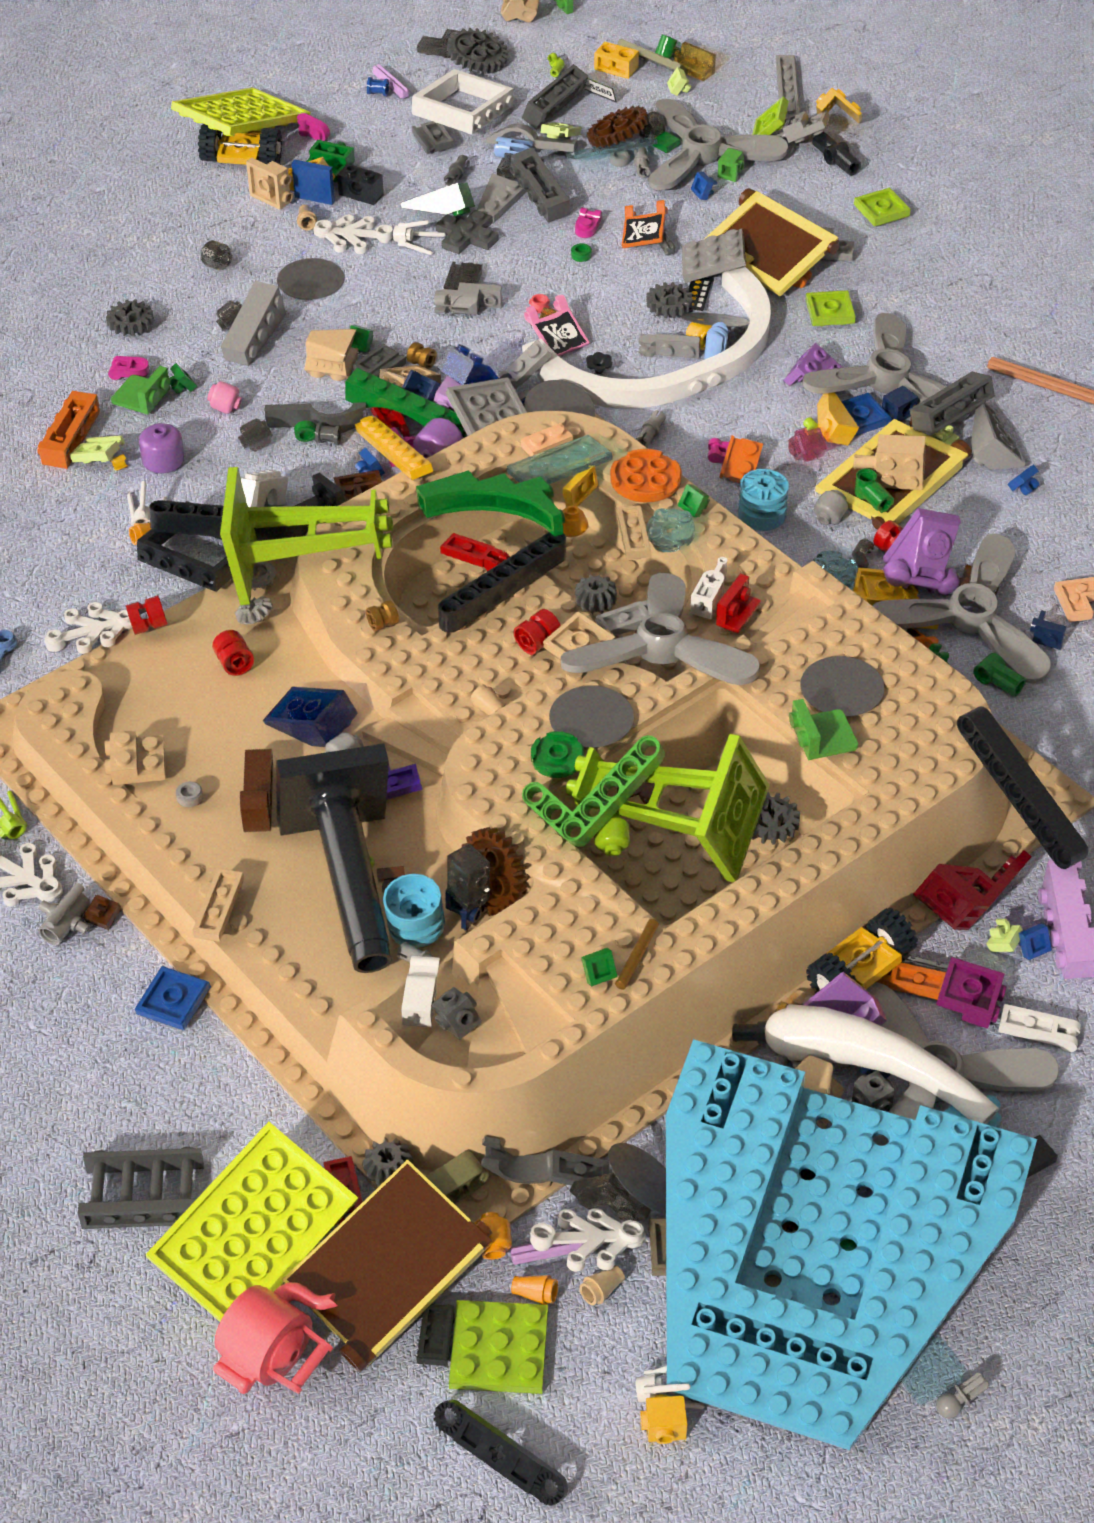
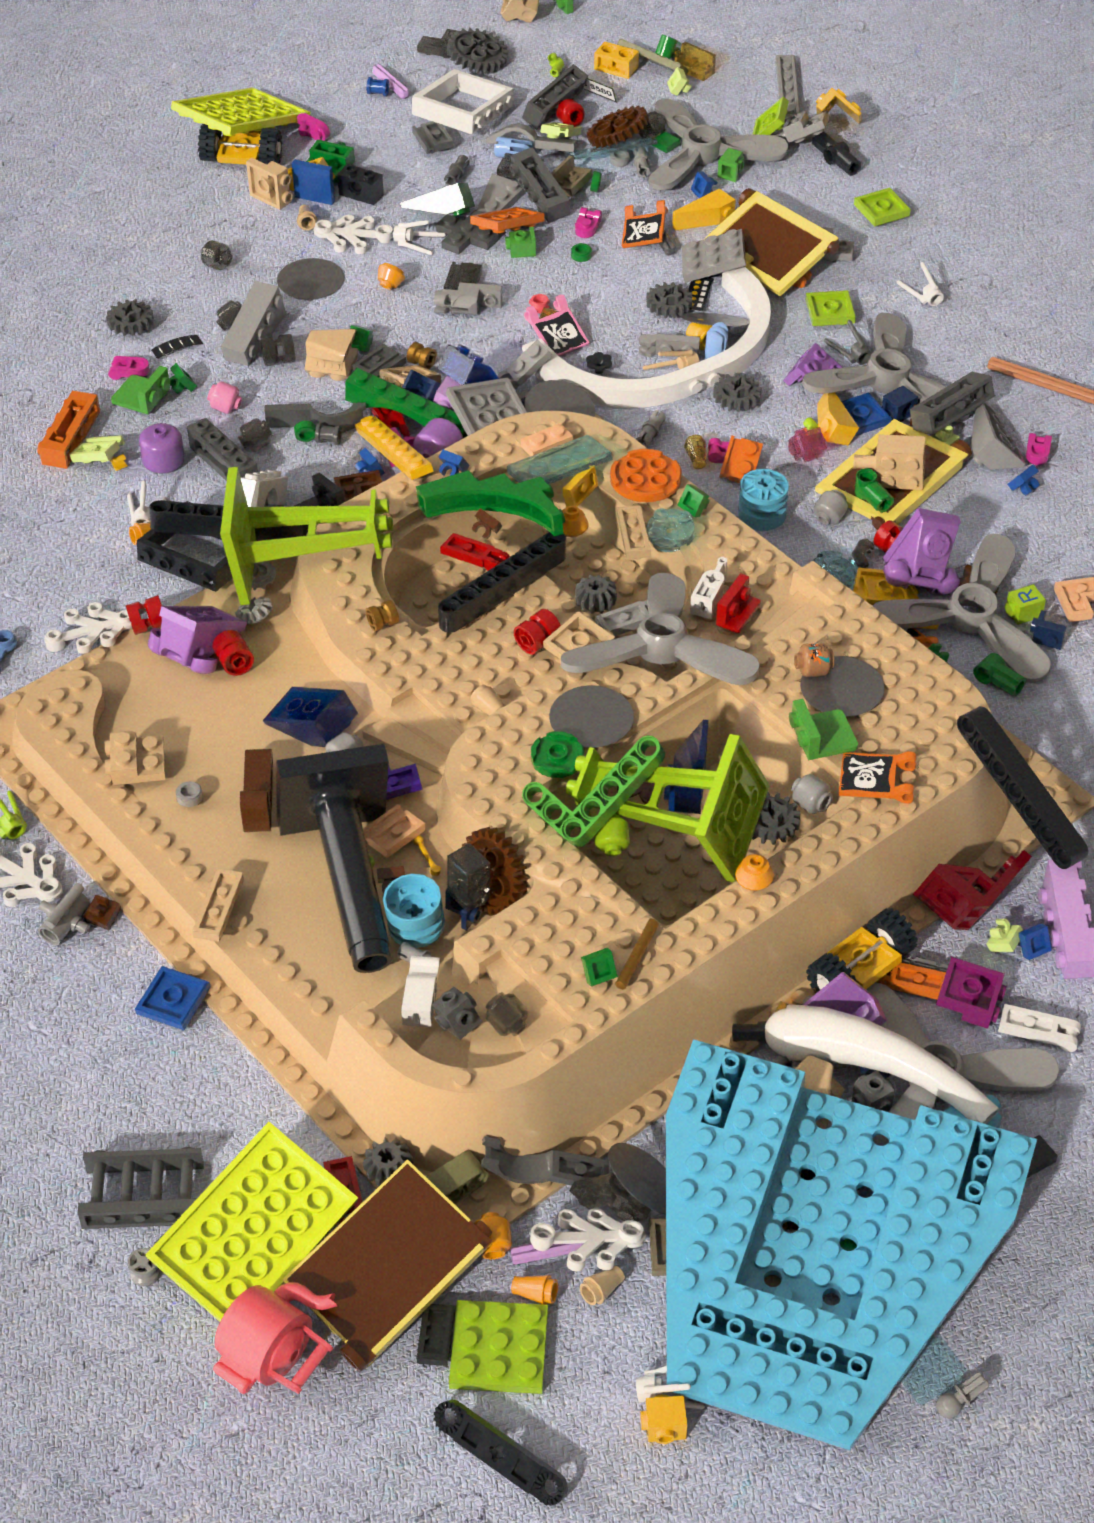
(139, 1260): none -> light grey wheel
(175, 344): none -> black sticker
(189, 635): none -> medium lavender piece
(221, 450): none -> dark grey brick
(270, 350): none -> clear smoke wheel
(390, 276): none -> light orange cone
(393, 830): none -> light nougat plate
(434, 869): none -> yellow hinge
(452, 461): none -> blue tile
(486, 521): none -> reddish brown tile
(506, 1014): none -> clear smoke head
(508, 218): none -> orange plate
(521, 243): none -> bright green brick
(570, 112): none -> red head
(571, 177): none -> dark tan bracket
(596, 180): none -> green tile
(686, 359): none -> tan plant
(689, 756): none -> slope
(696, 450): none -> clear yellow cone
(705, 211): none -> yellow slope
(737, 392): none -> dark grey gear
(754, 872): none -> light orange cone
(811, 793): none -> light grey head
(814, 659): none -> medium nougat head
(859, 351): none -> dark grey plant
(875, 775): none -> flag
(931, 292): none -> white plant
(1024, 604): none -> lime brick
(1038, 449): none -> dark pink plate

